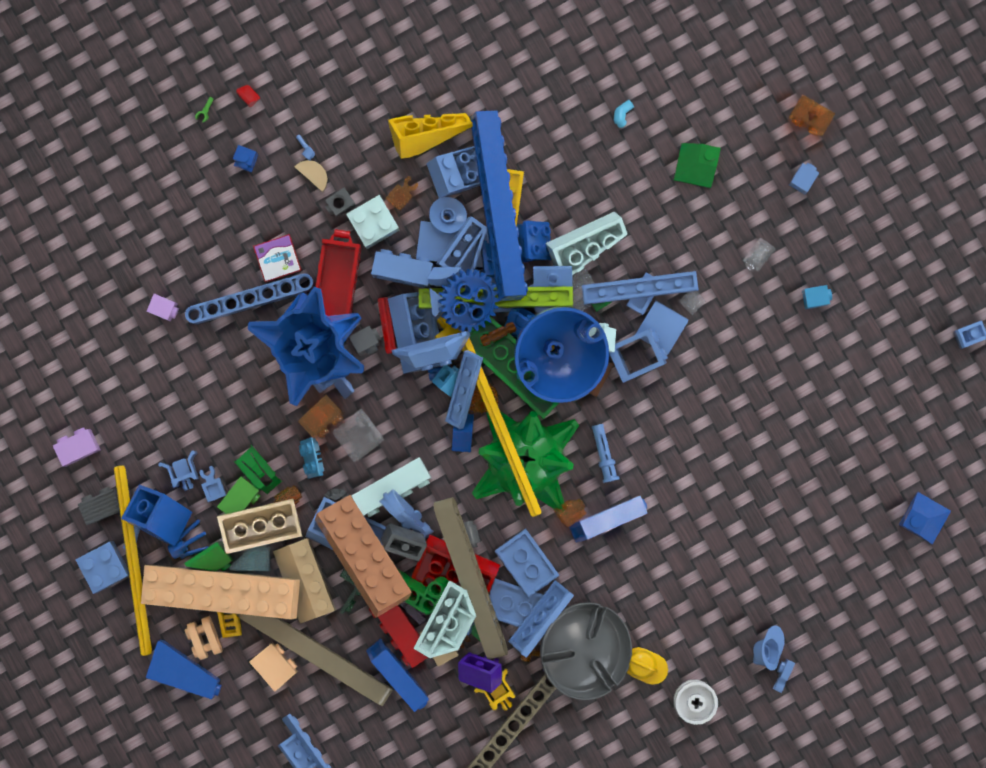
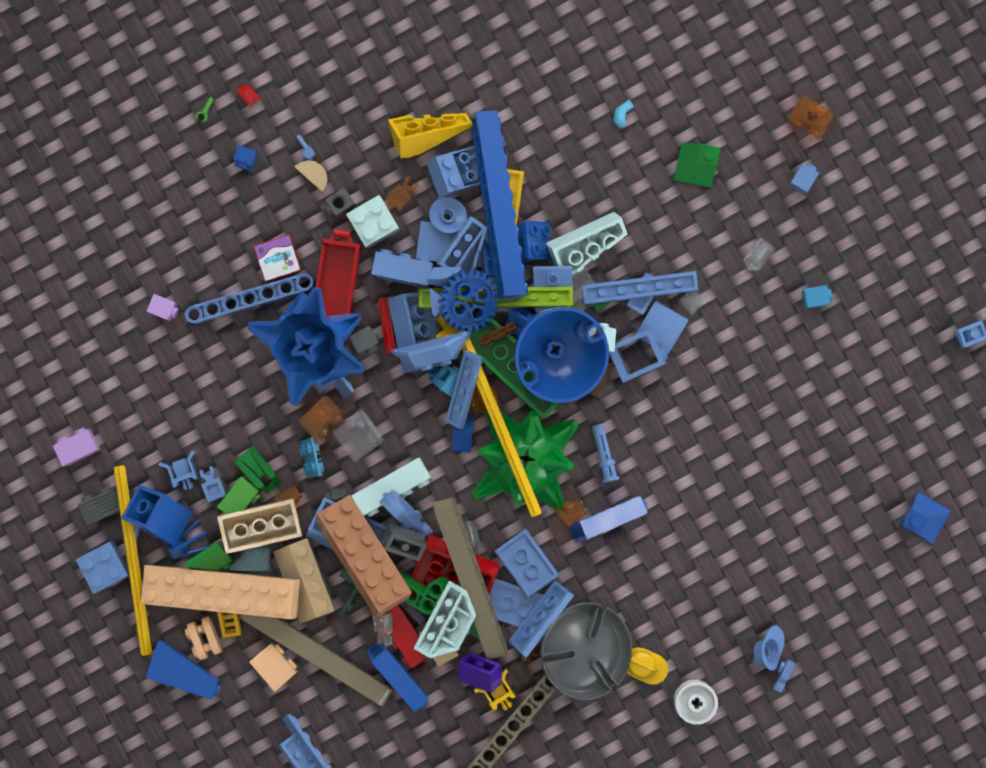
(384, 627): none -> clear plate

